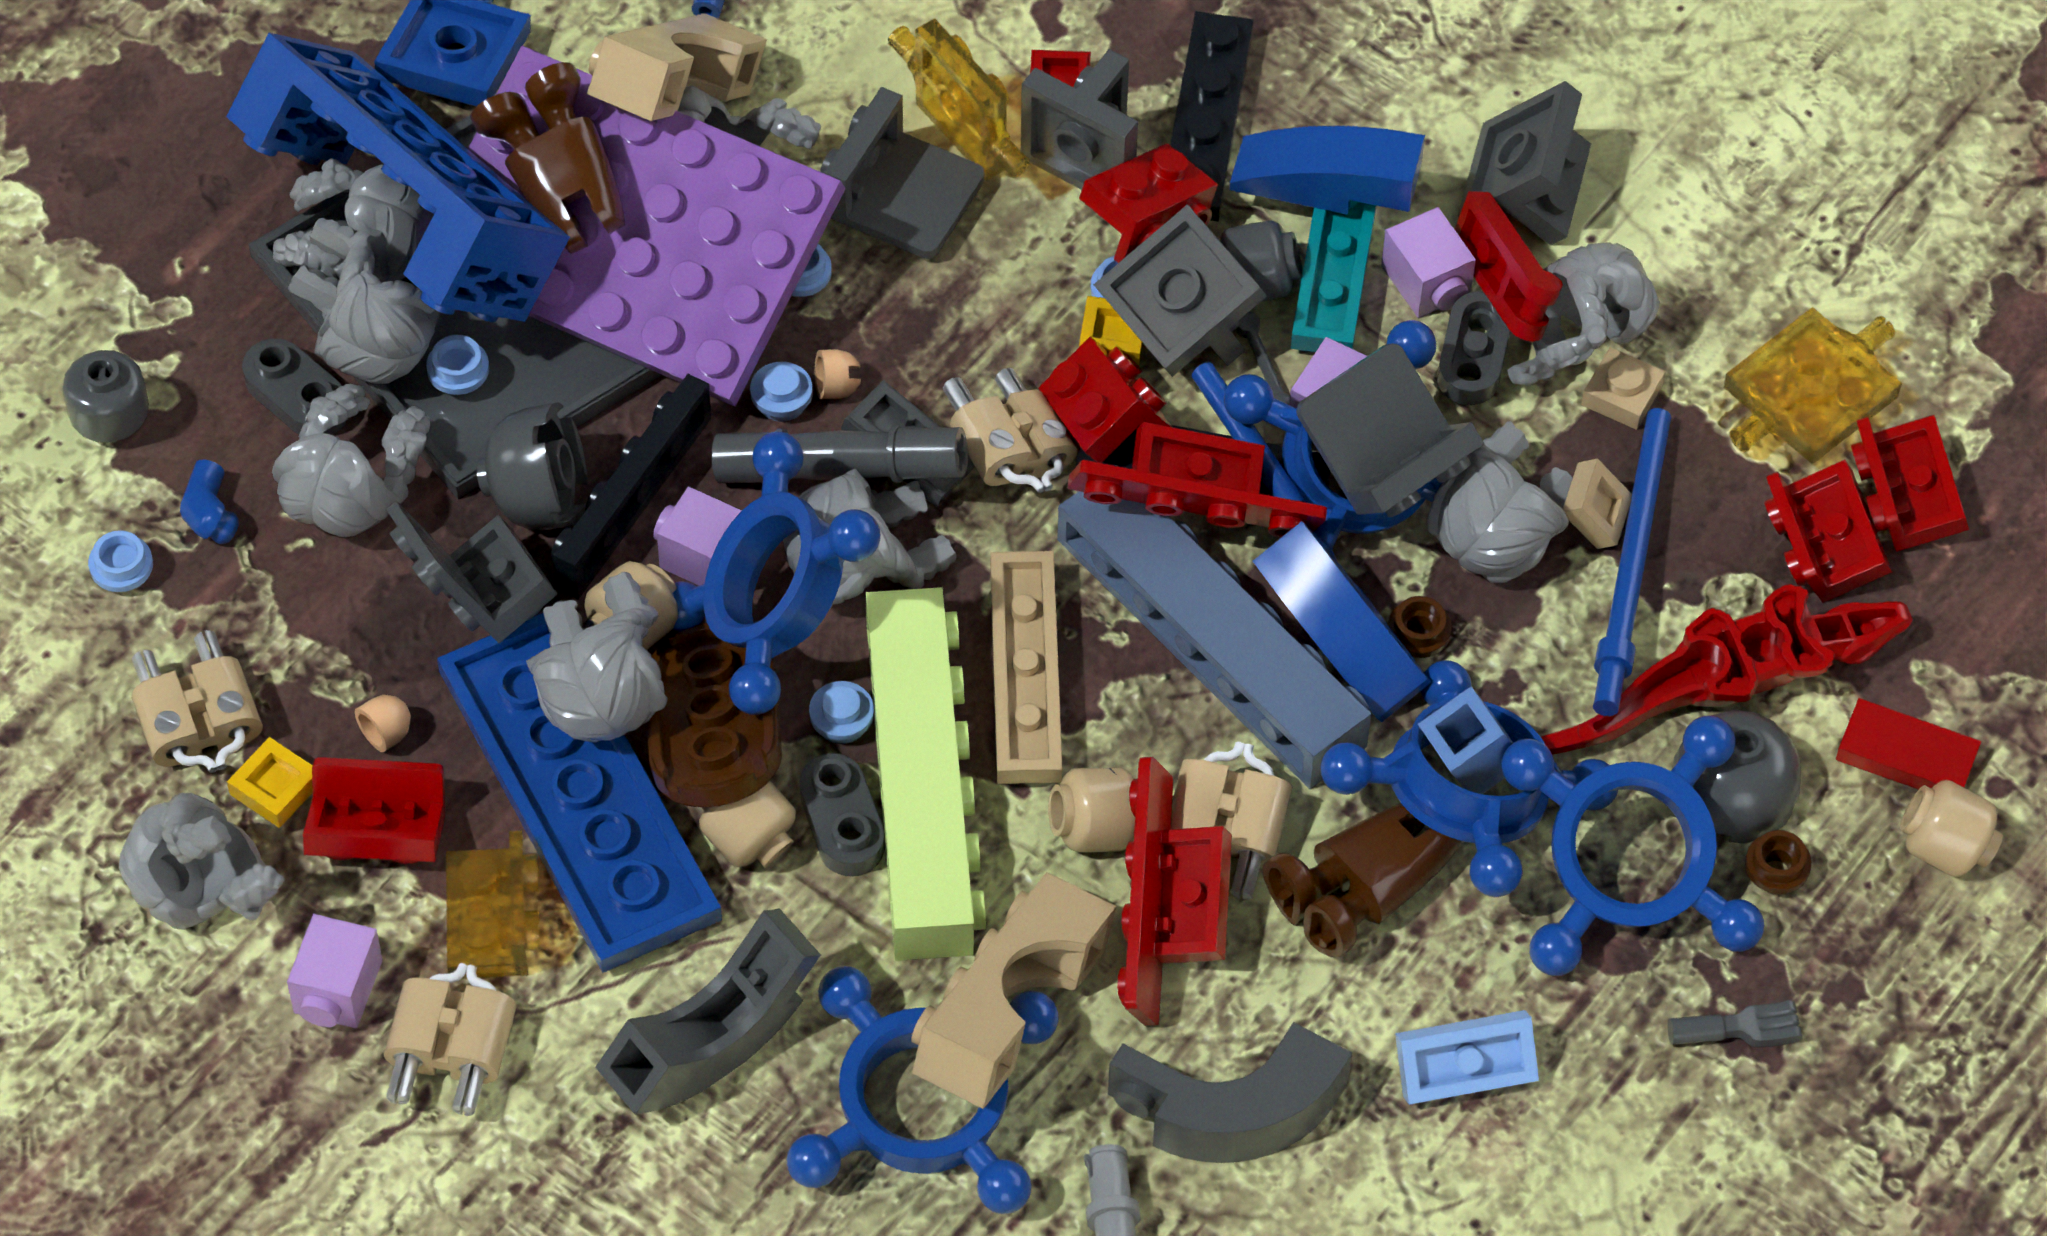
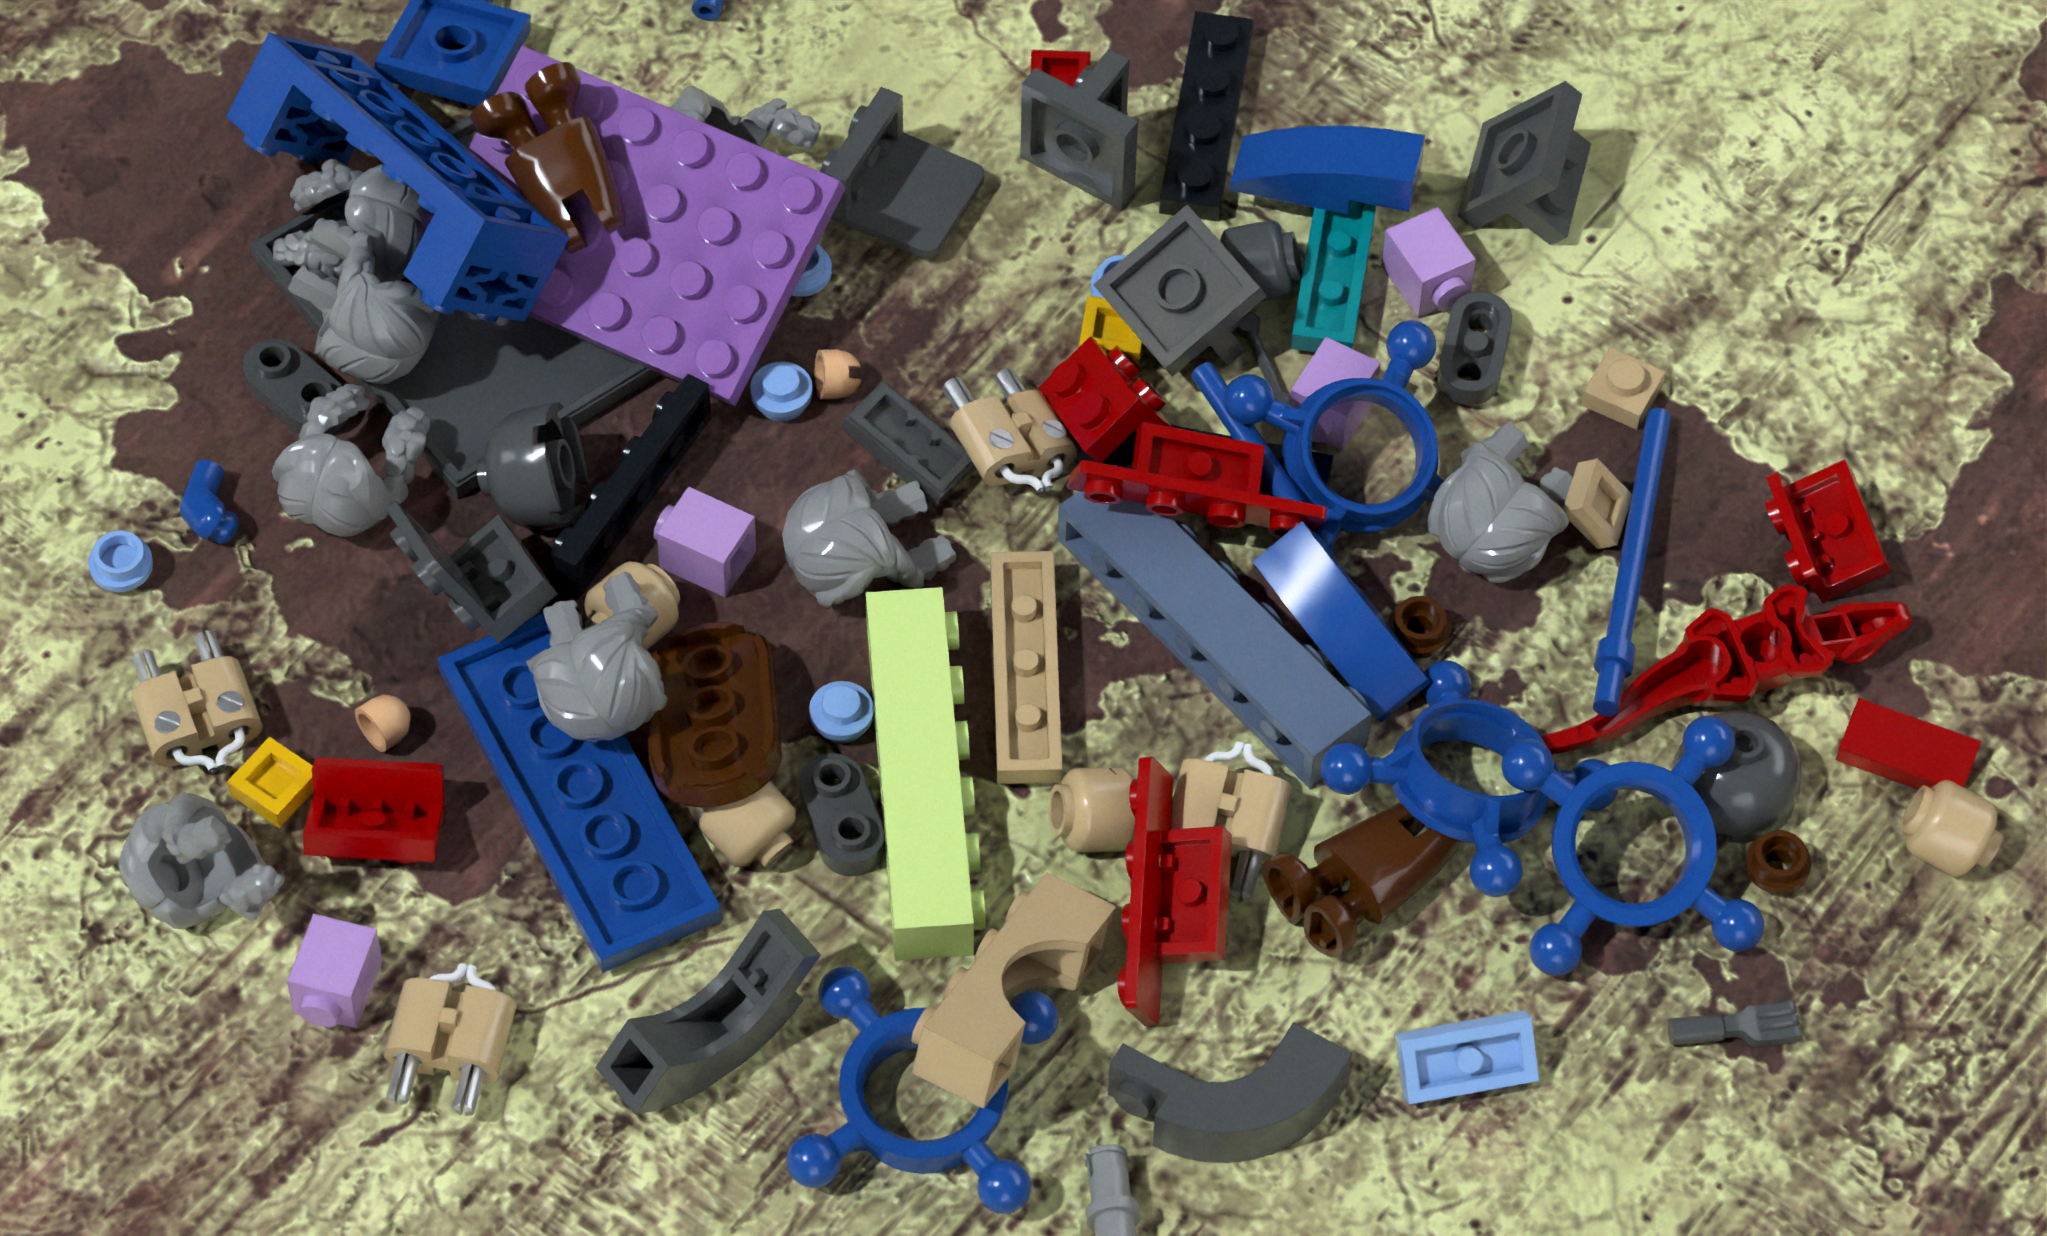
(105, 396): dark grey head -> none
(457, 365): light blue plate -> none
(490, 909): clear yellow bracket -> none
(653, 64): tan arch -> none
(741, 556): blue piece -> none
(874, 454): dark grey piece -> none
(960, 97): clear yellow plate -> none
(1147, 193): red bracket -> none
(1384, 433): dark grey bracket -> none
(1468, 741): medium blue brick -> none
(1507, 267): red plate -> none
(1603, 295): light grey hair -> none
(1812, 384): clear yellow plate -> none
(1912, 482): red bracket -> none

